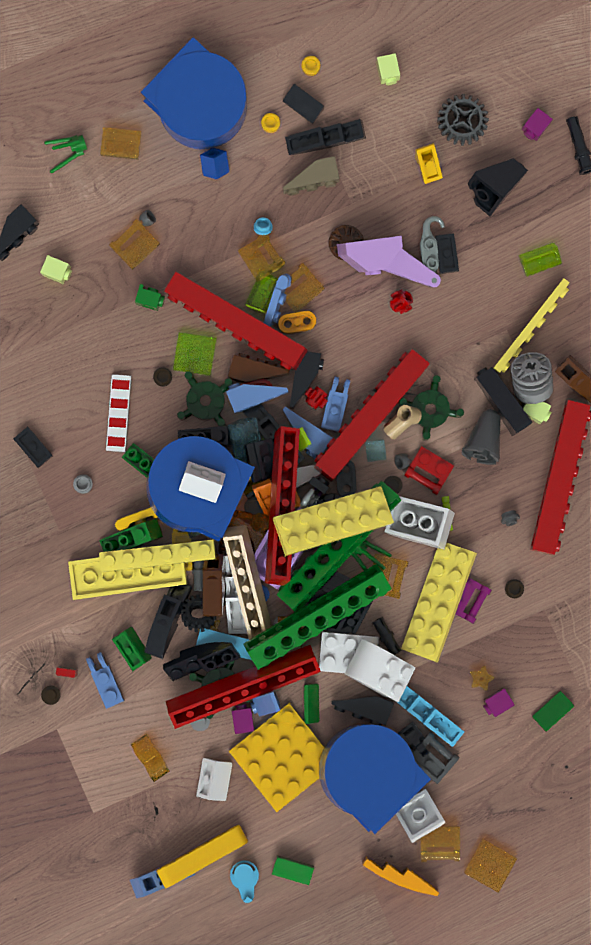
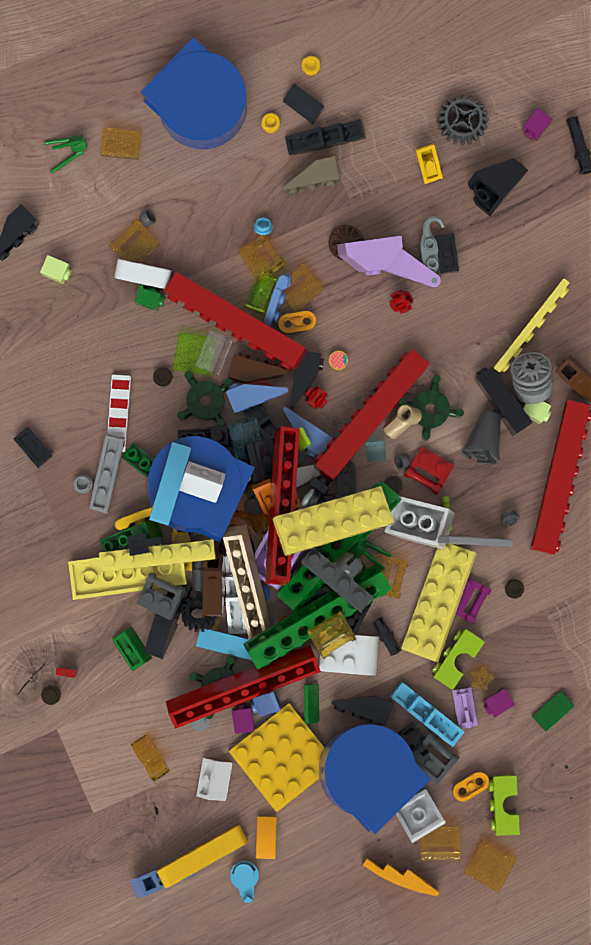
(105, 682): medium blue hinge -> none
(106, 473): none -> light grey tile
(140, 544): none -> black plate
(142, 273): none -> white beam
(158, 602): none -> dark grey plate
(170, 483): none -> medium azure slope
(201, 656): black slope -> none
(214, 163): blue panel -> none
(214, 353): none -> clear panel
(266, 837): none -> light orange slope
(293, 870): green slope -> none
(330, 630): none -> clear yellow plate
(335, 407): medium blue hinge -> none
(338, 360): none -> coral tile
(339, 576): none -> dark grey plate
(380, 670): white brick -> none
(388, 69): yellowish green brick -> none
(464, 643): none -> lime arch
(464, 707): none -> lavender hinge
(471, 787): none -> light orange plate
(478, 541): none -> light grey tile
(502, 787): none -> lime arch
(540, 259): clear neon green slope -> none

